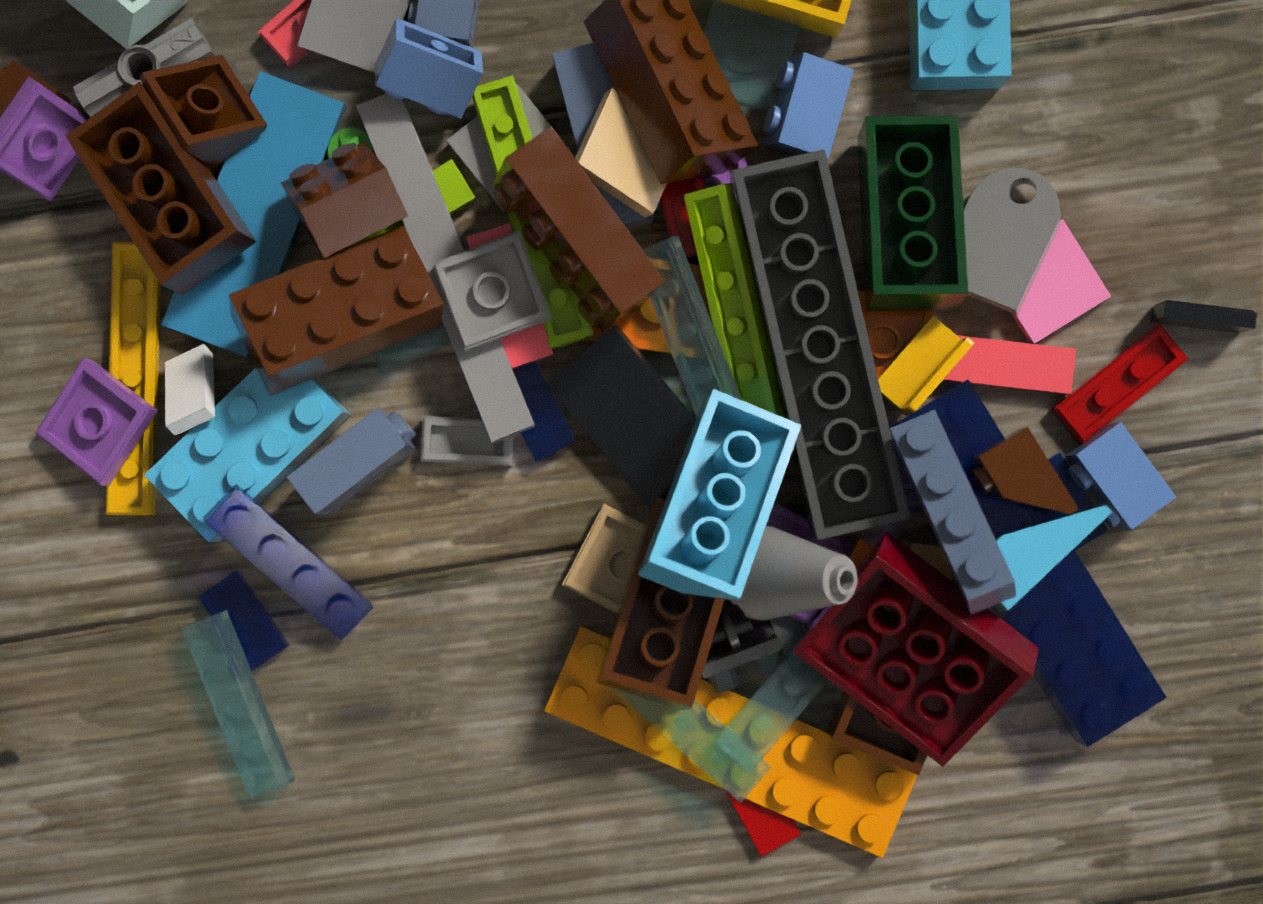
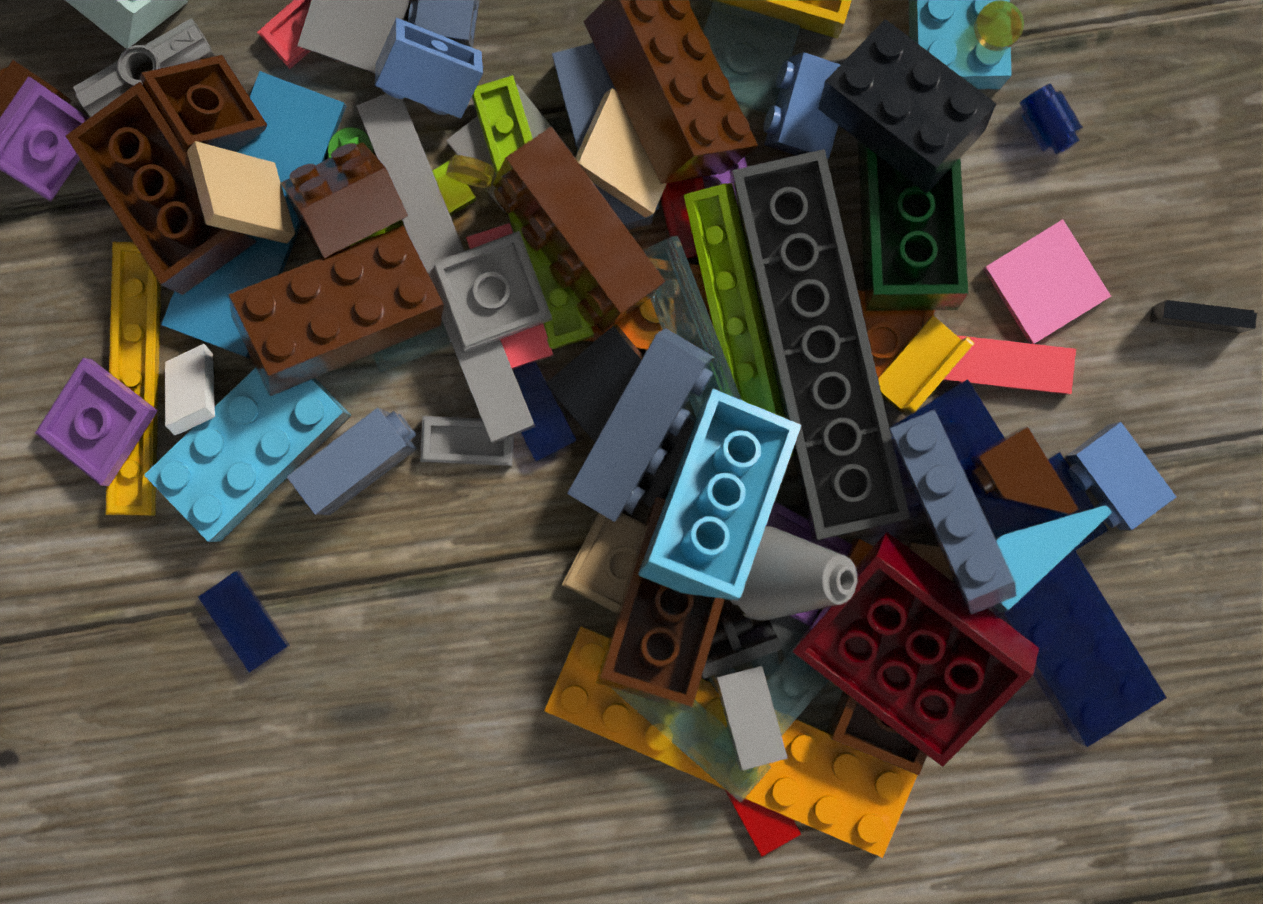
(238, 704): clear light blue tile -> none
(240, 193): none -> tan tile
(287, 561): clear blue plate -> none
(470, 171): none -> clear yellow tile
(640, 425): none -> sand blue brick
(751, 718): none -> light grey tile
(906, 105): none -> black brick
(998, 25): none -> clear yellow tile
(1008, 238): light grey tile -> none
(1051, 119): none -> clear blue brick
(1119, 384): red tile -> none

